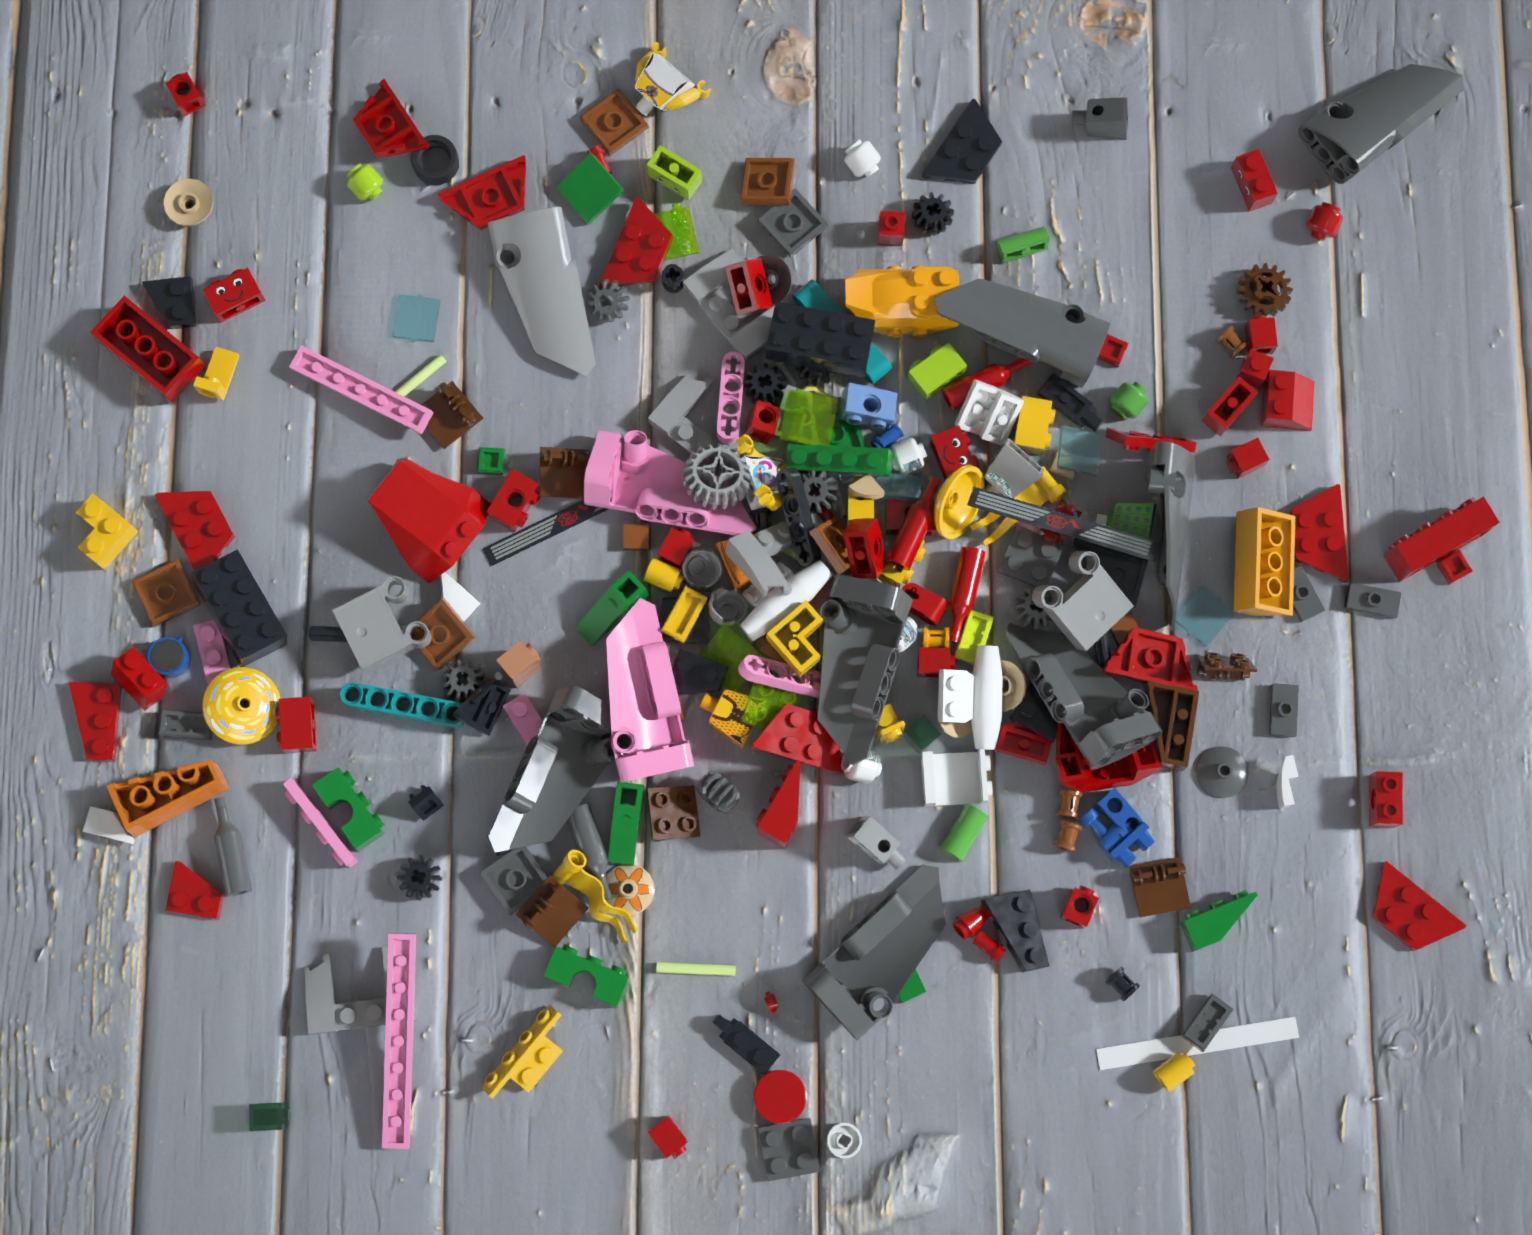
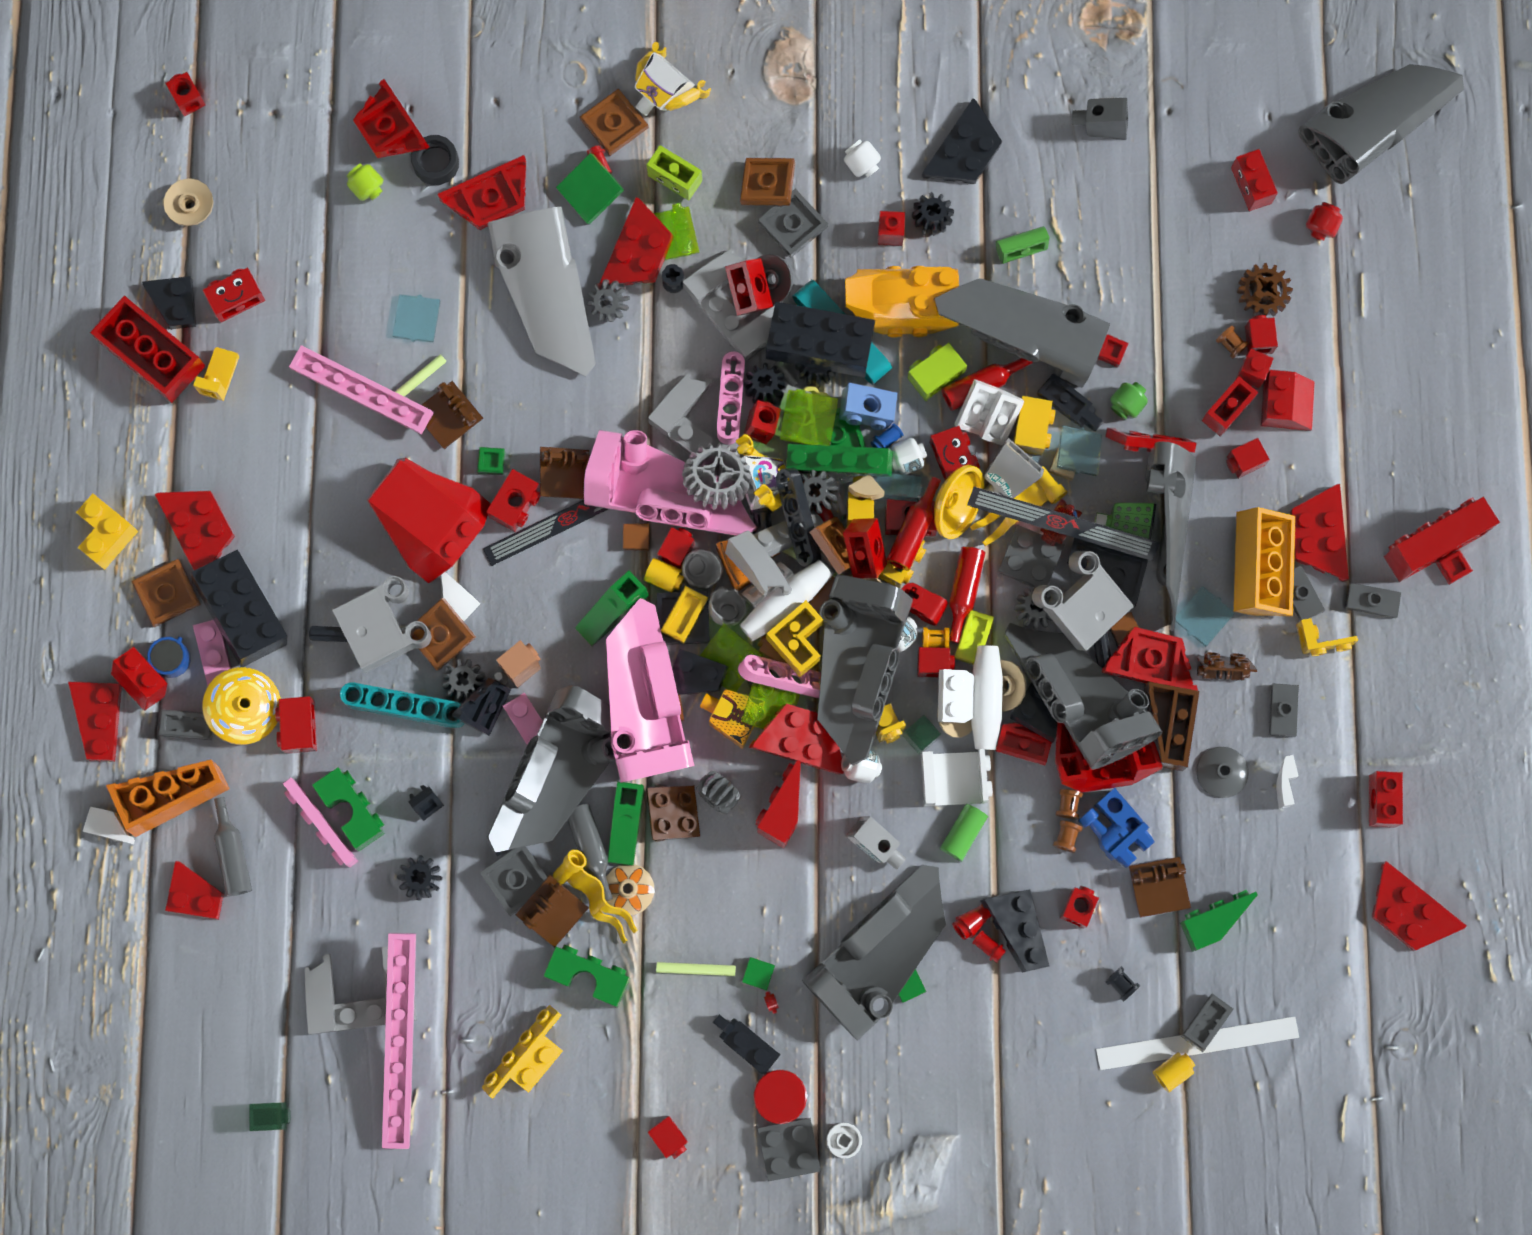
(758, 973): none -> green tile
(1309, 635): none -> yellow bracket

